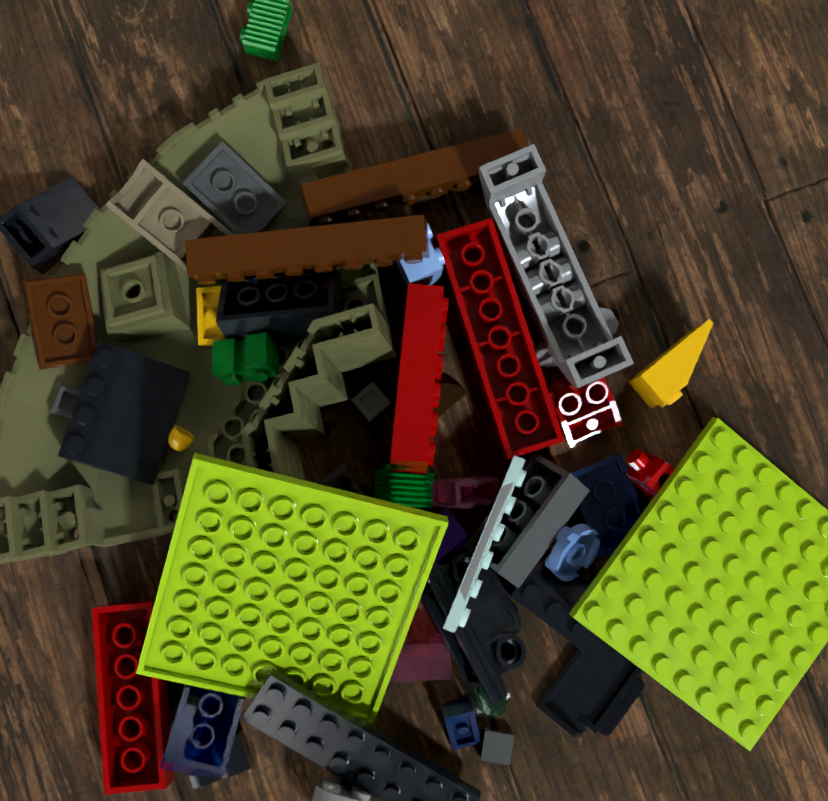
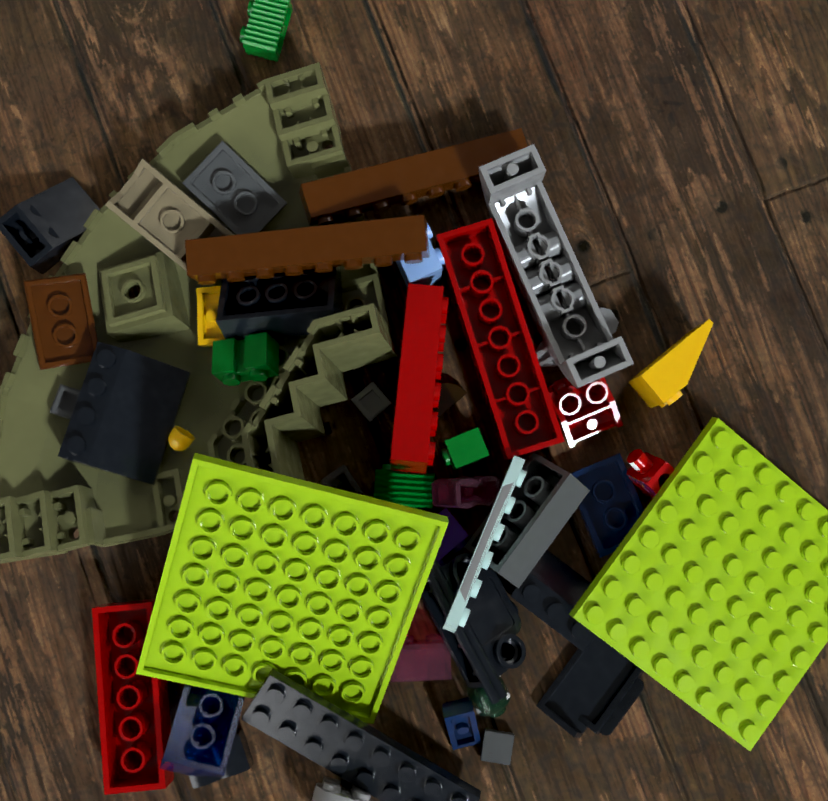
(464, 449): none -> green brick
(573, 550): medium blue plate -> none

